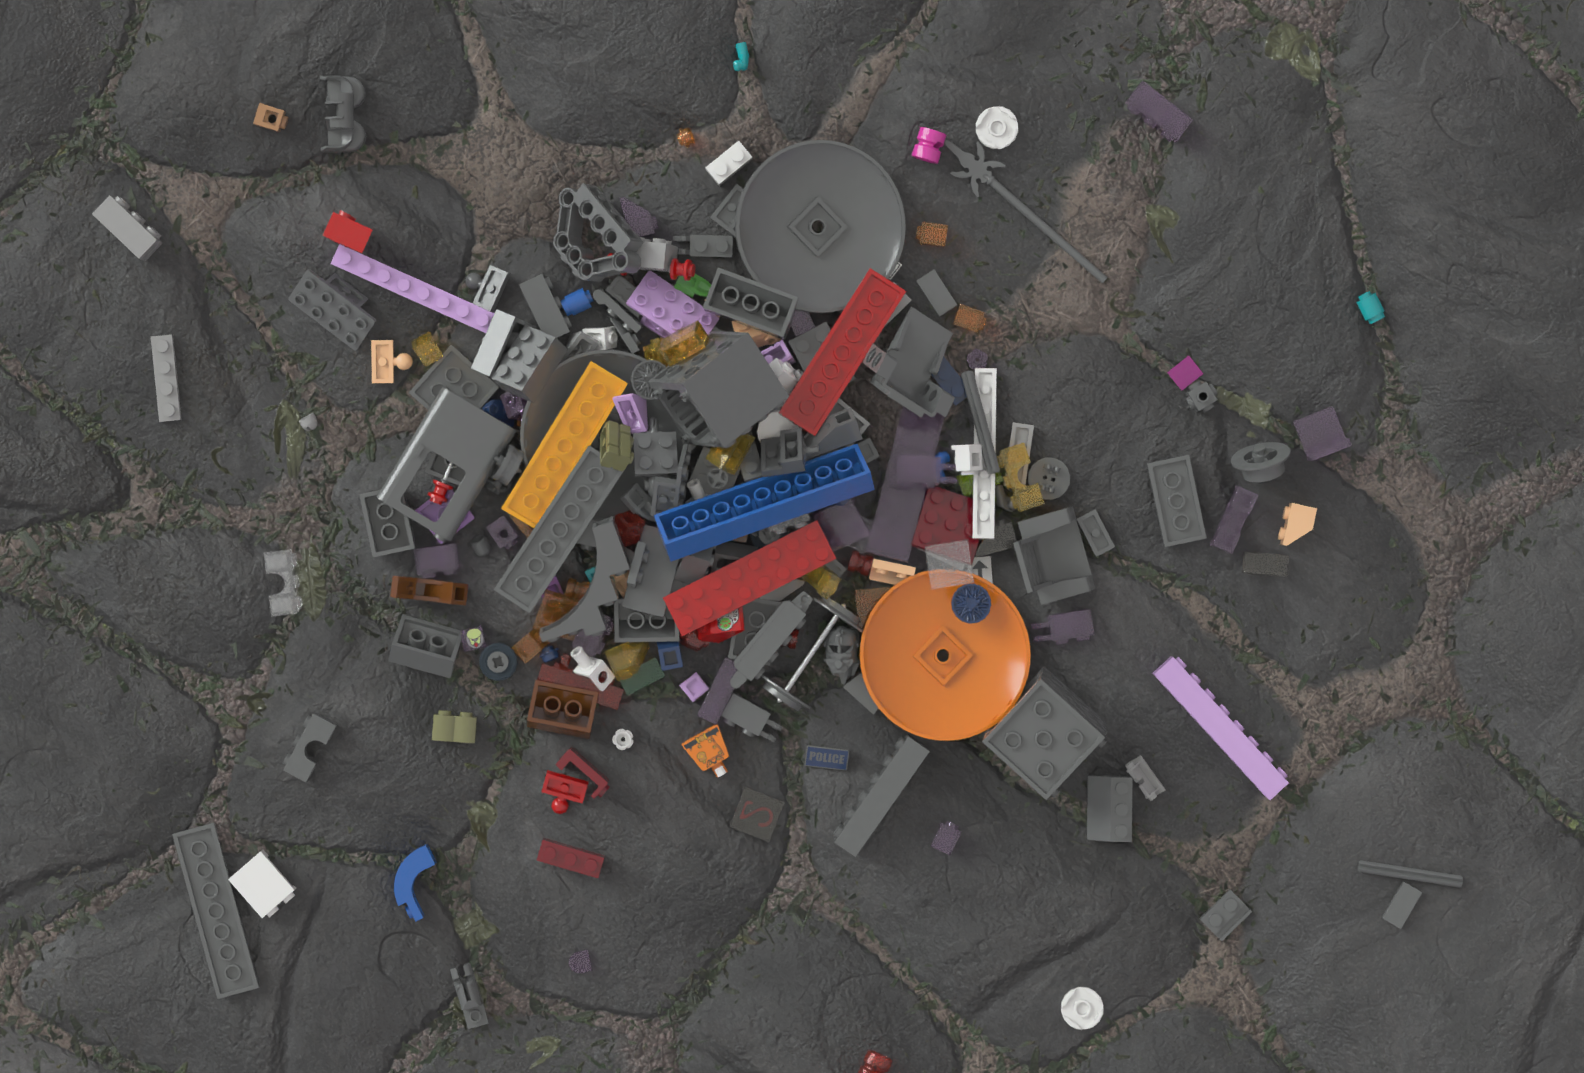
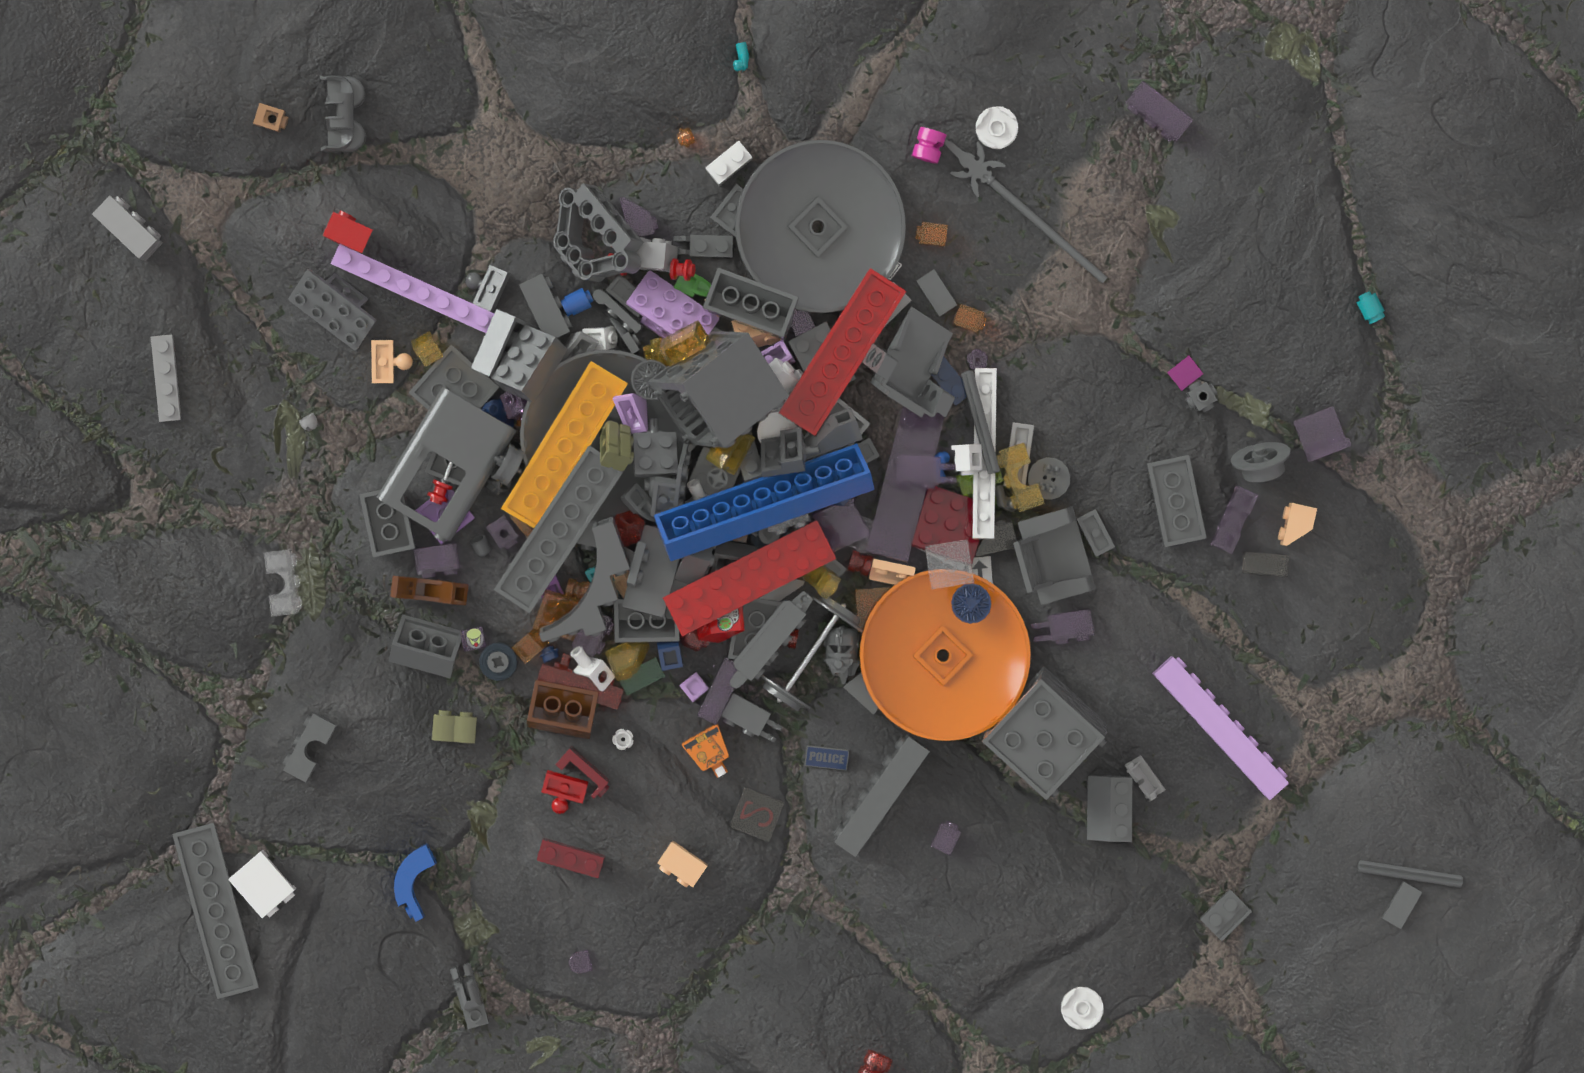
(682, 864): none -> light nougat brick

